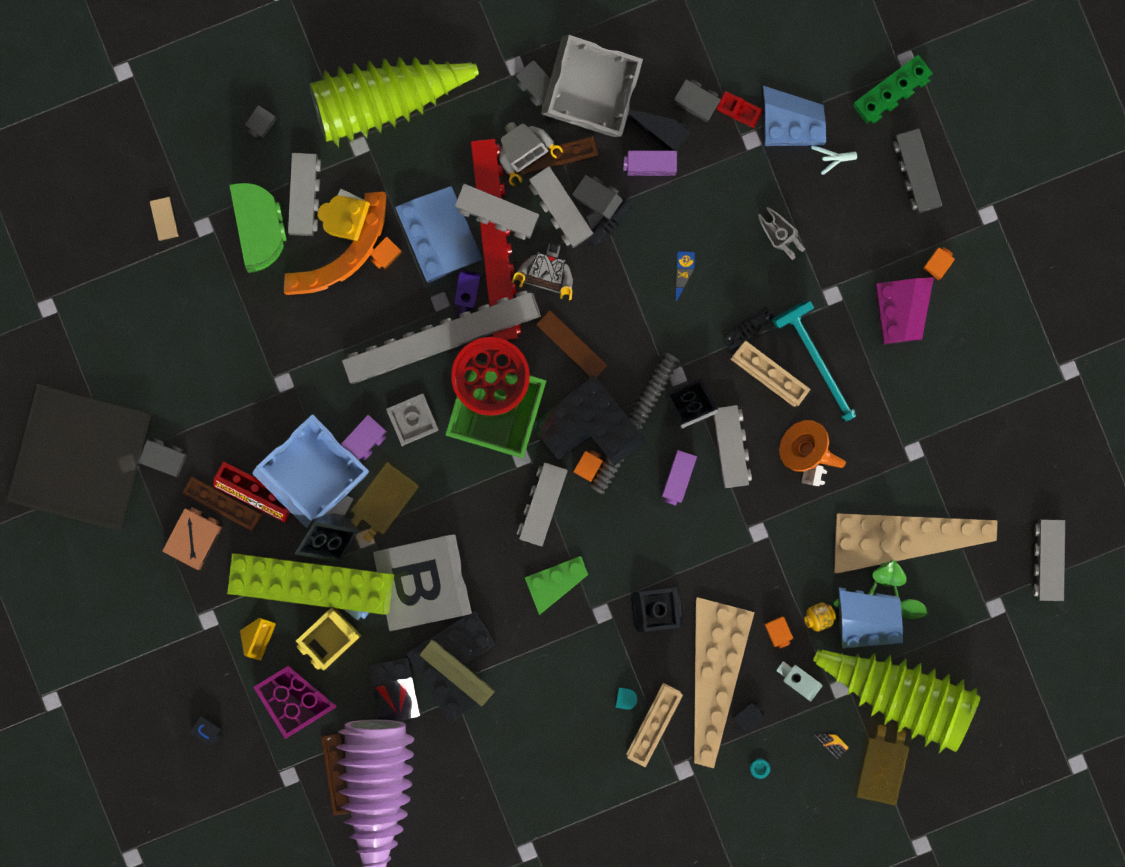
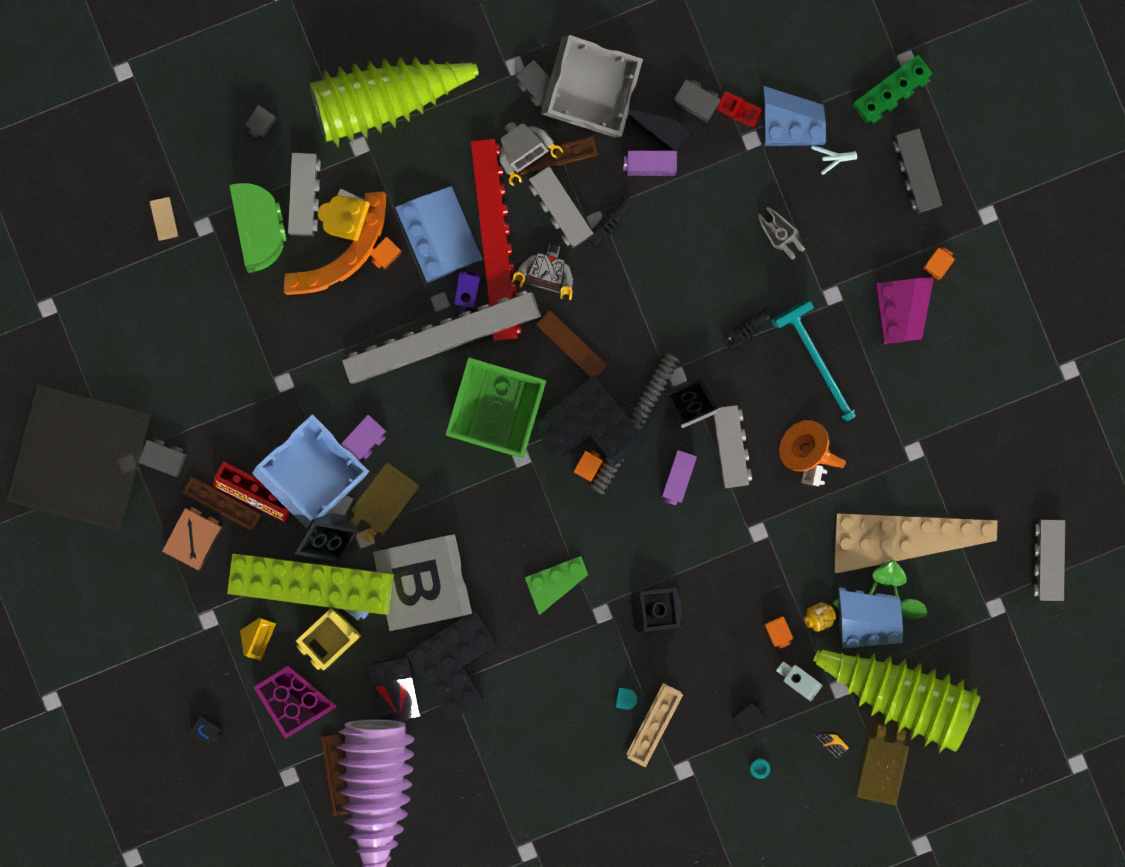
(412, 419): light grey plate -> none
(457, 672): olive fence -> none
(467, 362): red wheel -> none
(496, 211): light grey brick -> none
(543, 504): light grey brick -> none
(597, 197): dark grey brick -> none
(685, 267): sticker -> none
(718, 657): tan wing -> none
(770, 374): tan fence -> none

